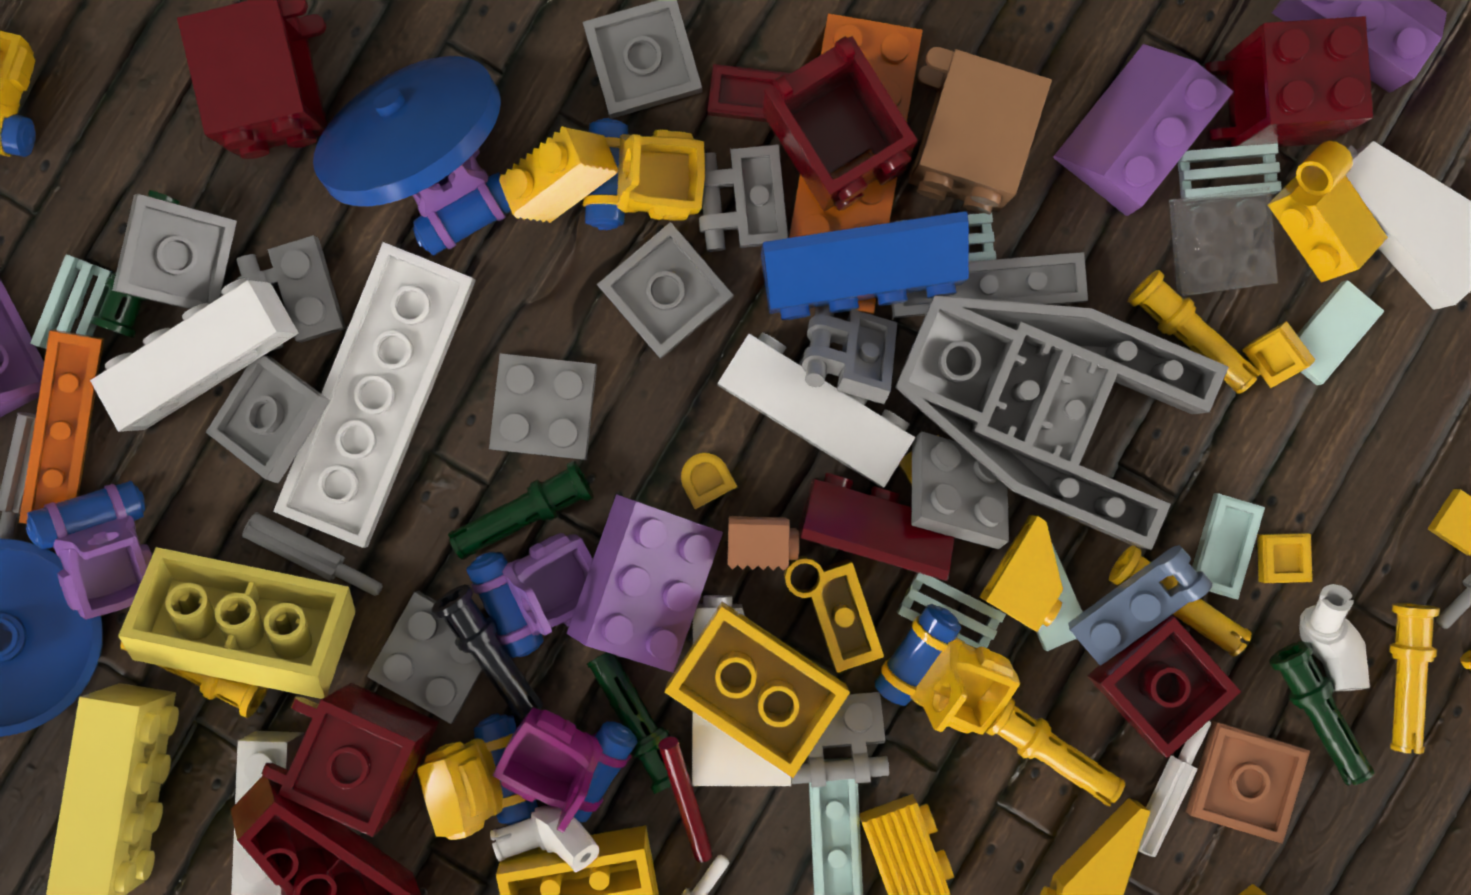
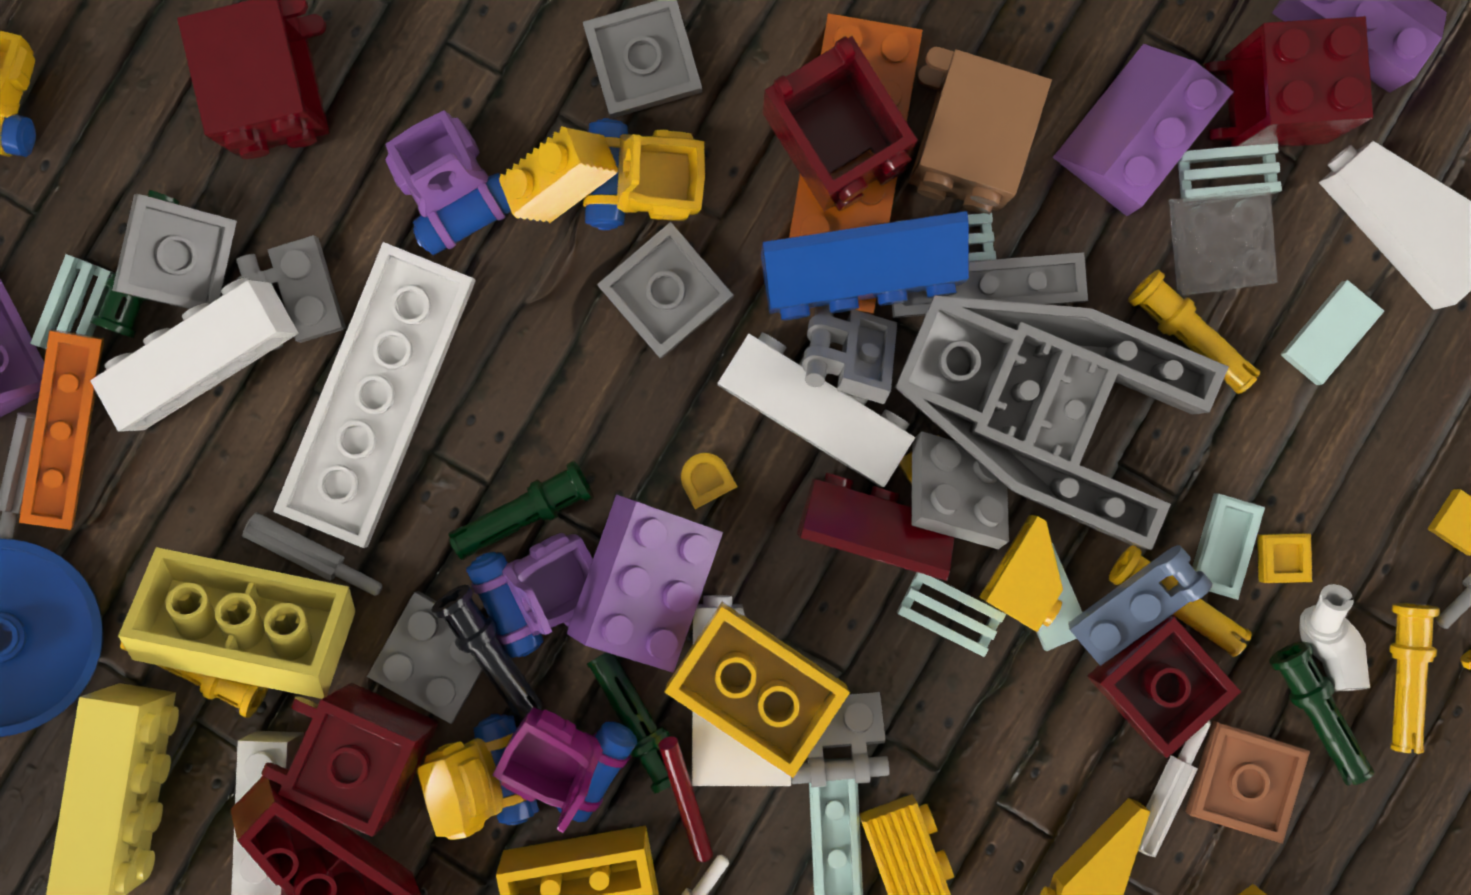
(96, 547): medium lavender piece -> none
(267, 417): light grey plate -> none
(407, 131): blue dish -> none
(543, 406): light grey plate -> none
(573, 845): white arm -> none
(739, 92): dark red tile -> none
(758, 198): light grey plate -> none
(761, 542): nougat brick -> none
(840, 613): yellow hinge -> none
(947, 677): yellow piece -> none
(1036, 740): yellow pin -> none
(1278, 354): yellow tile -> none
(1327, 214): yellow hinge -> none

